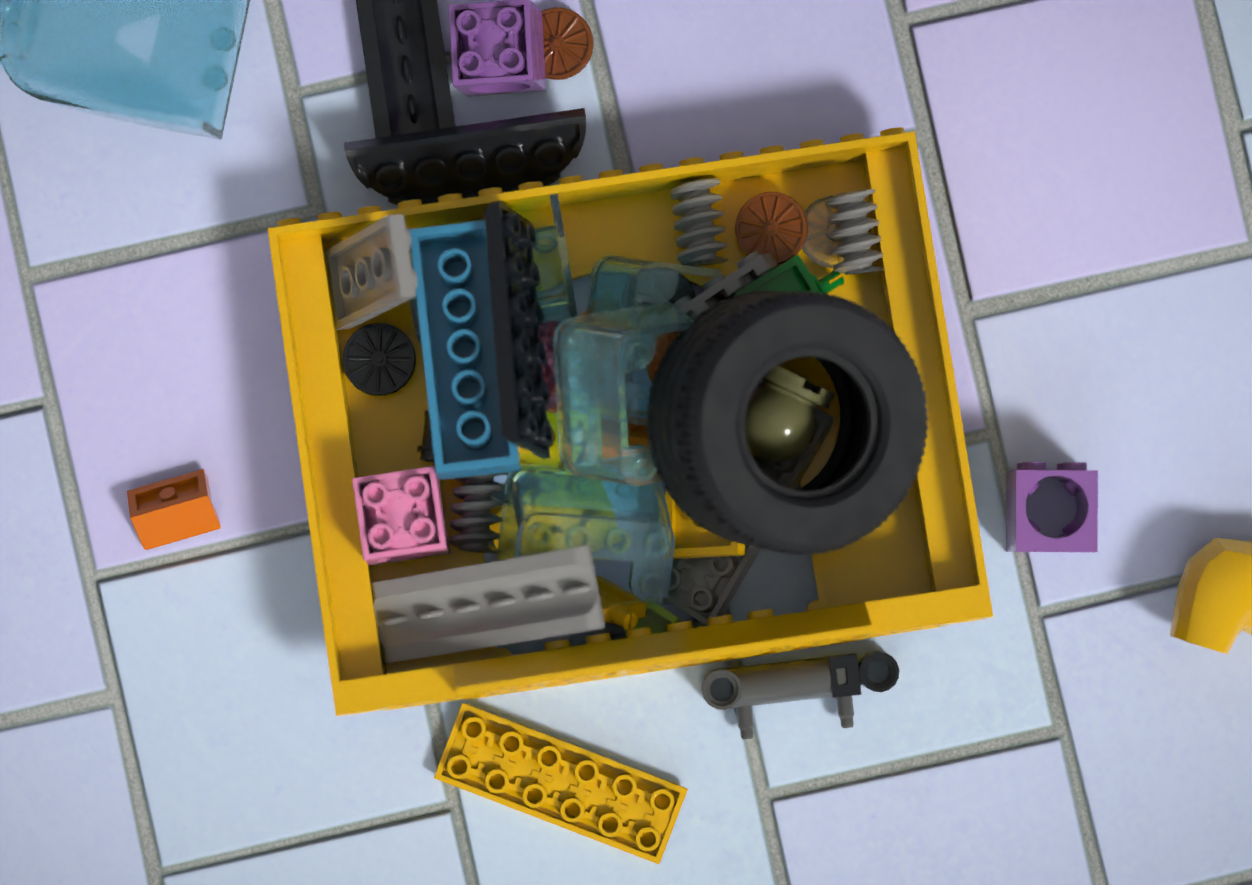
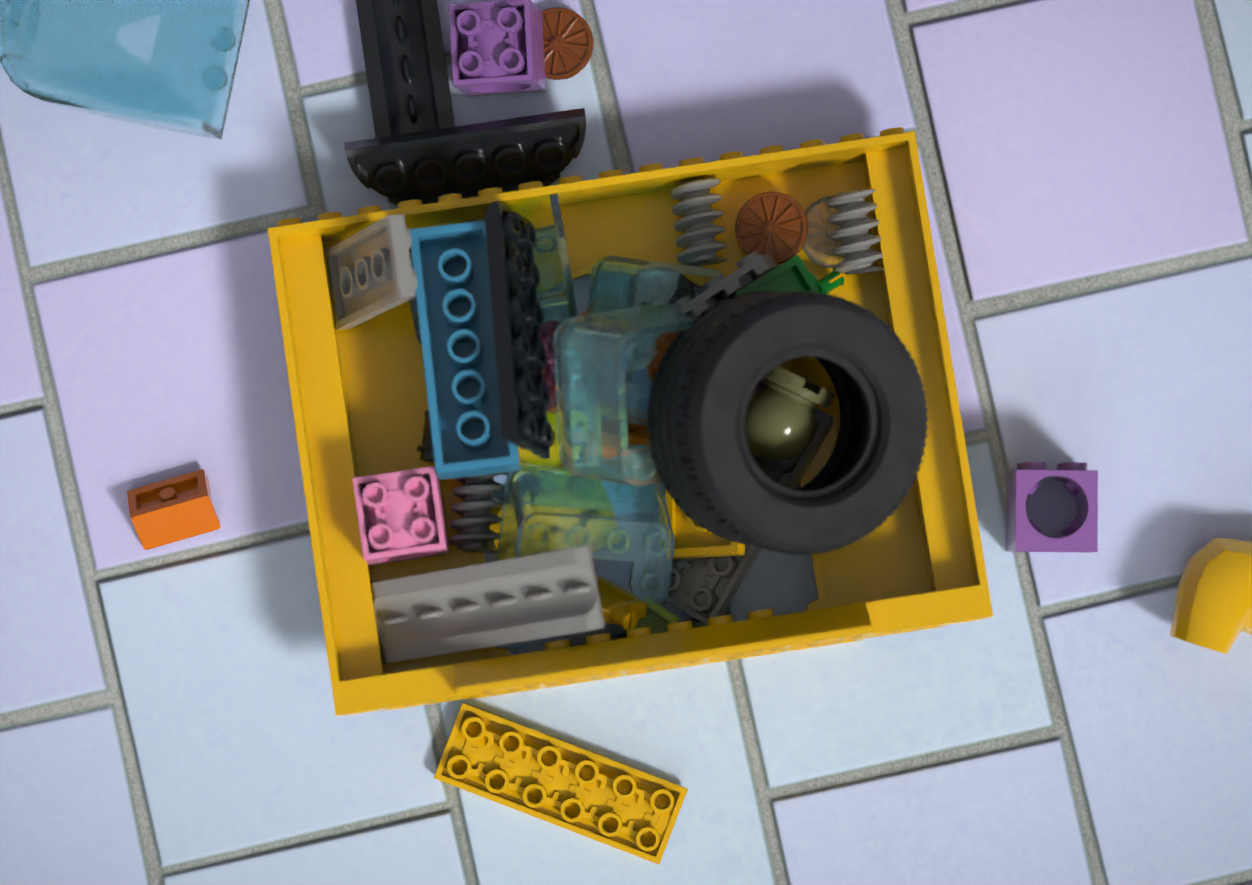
(379, 359): black wheel -> none
(799, 680): dark grey piece -> none

